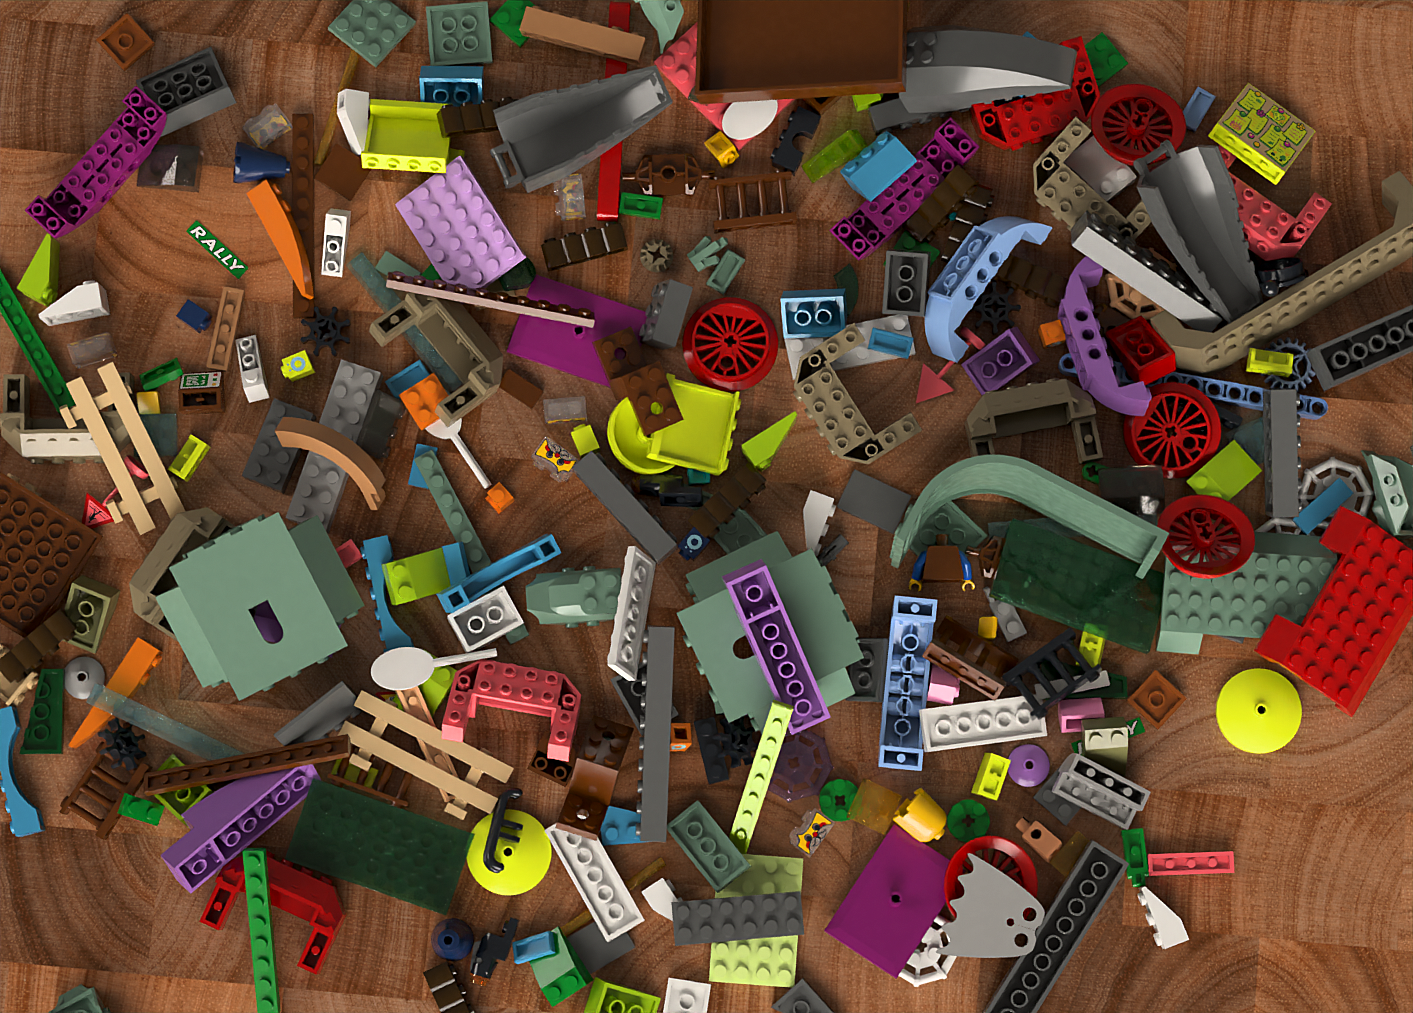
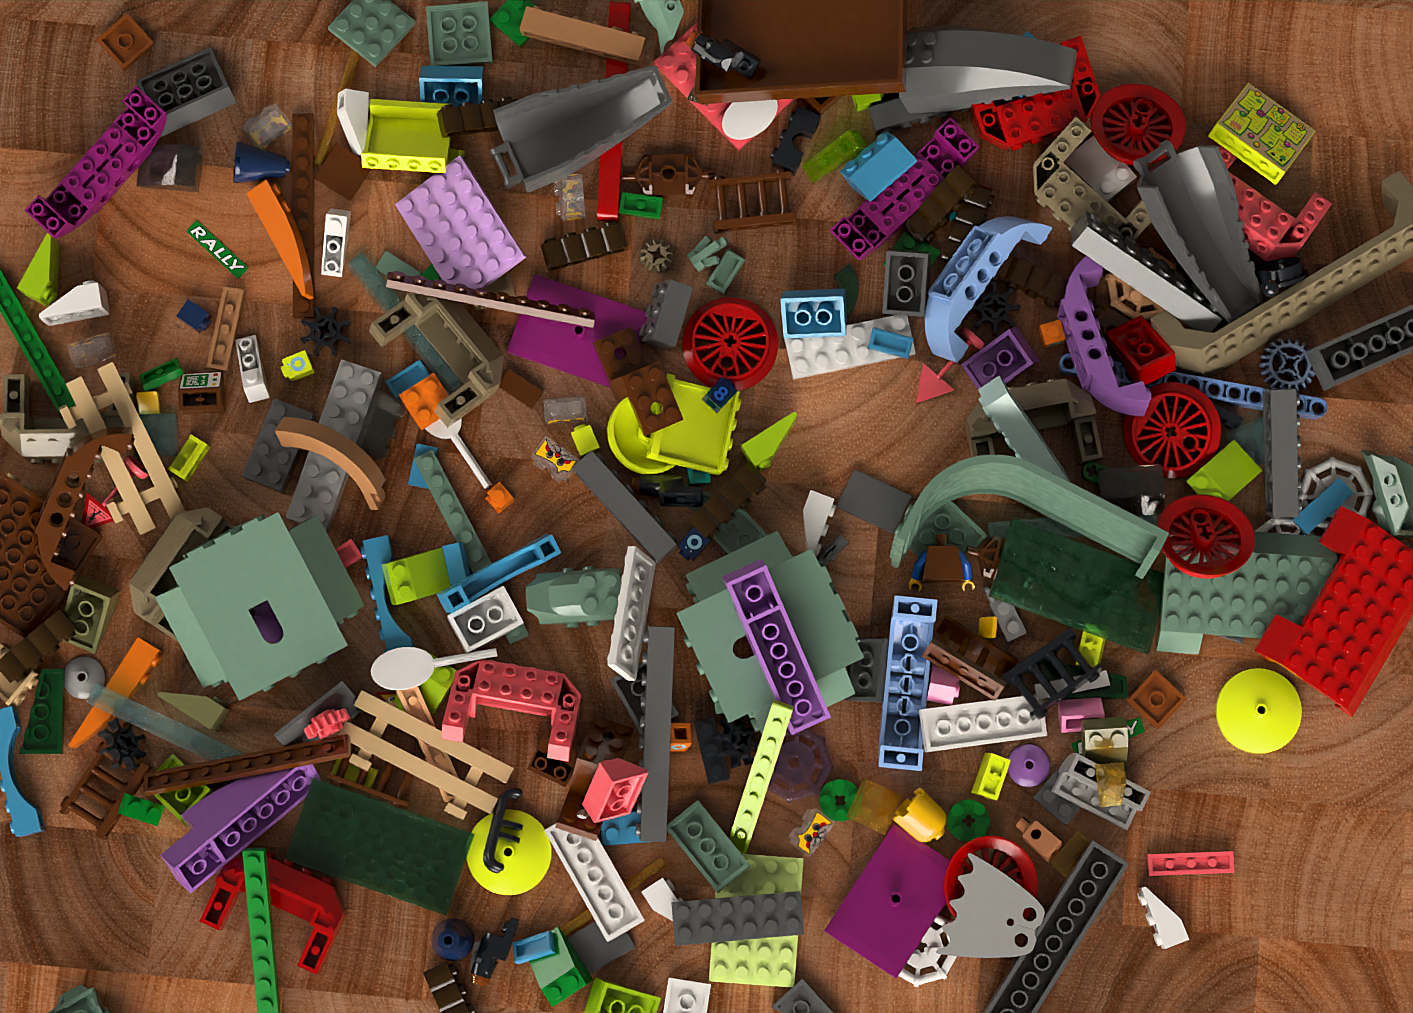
(78, 461): none -> reddish brown slope
(205, 710): none -> olive slope
(327, 723): none -> coral gear
(519, 276): clear green tile -> none
(614, 789): none -> coral slope
(719, 394): none -> clear blue brick
(722, 149): yellow bracket -> none
(723, 54): none -> black plate
(835, 410): dark tan wedge -> none
(1017, 427): none -> light aqua brick
(1104, 58): green plate -> none
(1110, 783): none -> clear yellow slope
(1135, 855): green hinge -> none
(1197, 108): light blue tile -> none
(1269, 362): neon yellow hinge -> none

